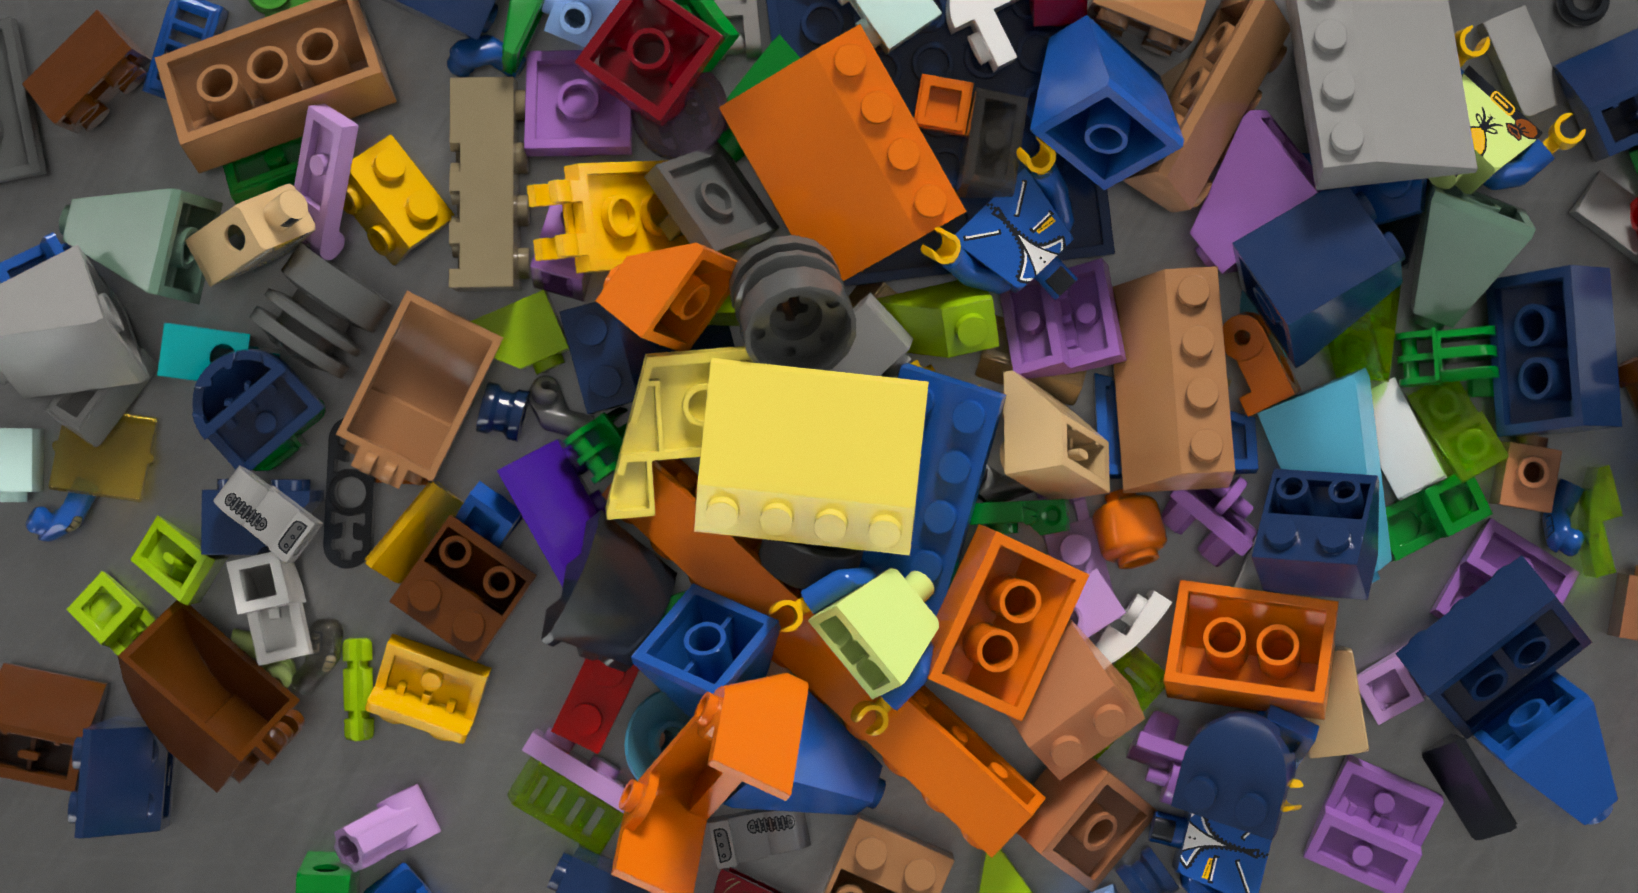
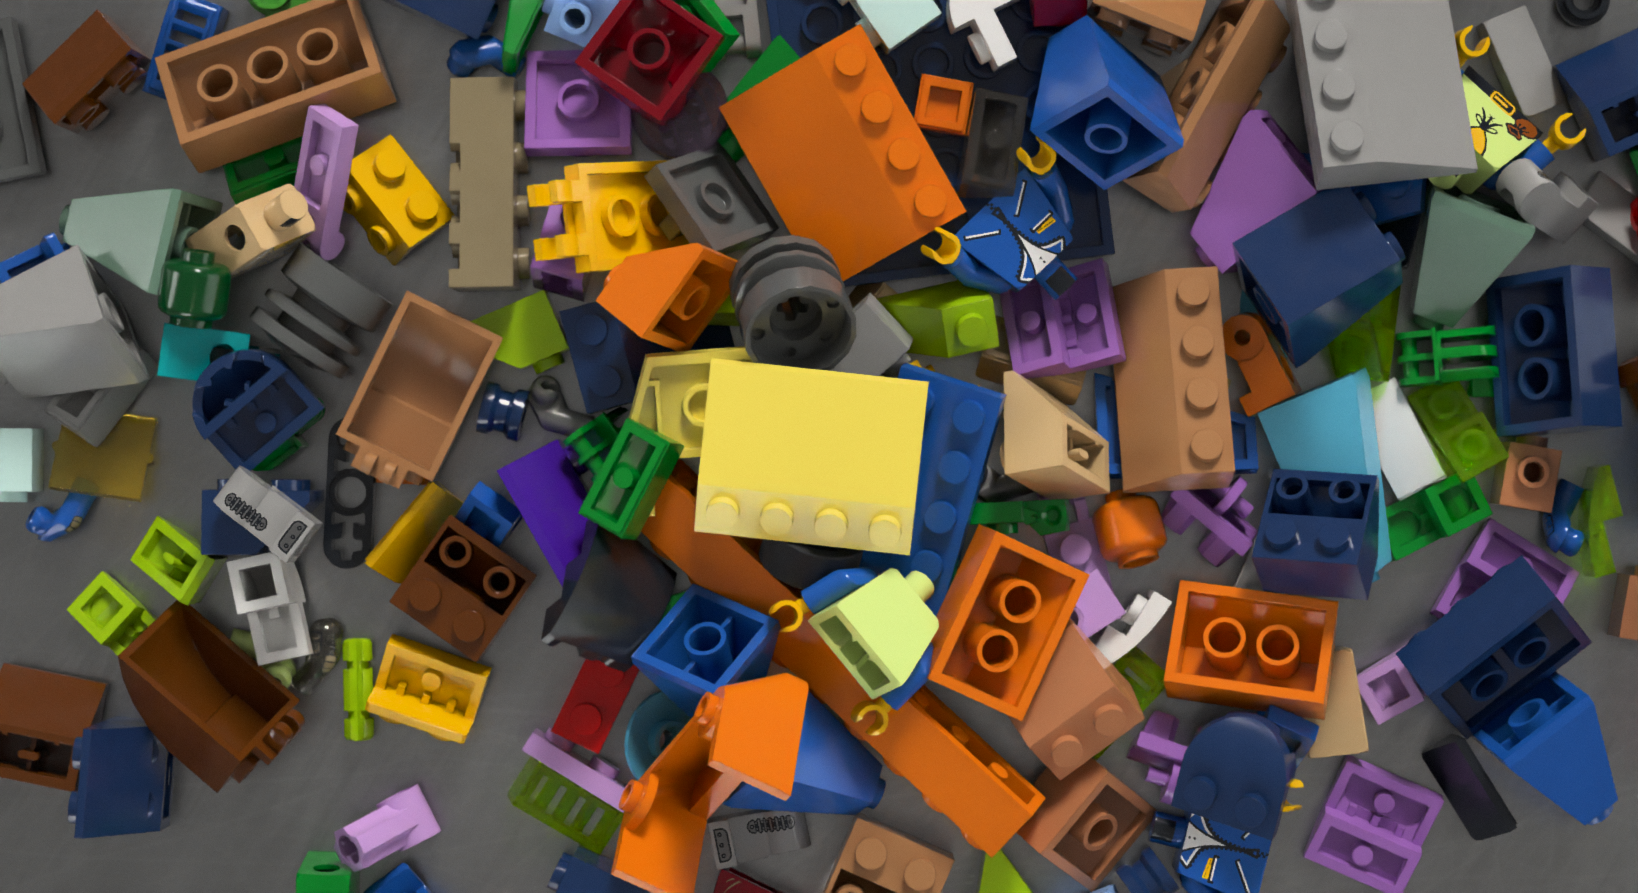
(194, 289): none -> dark green head
(631, 479): none -> green slope
(1548, 204): none -> light grey leg

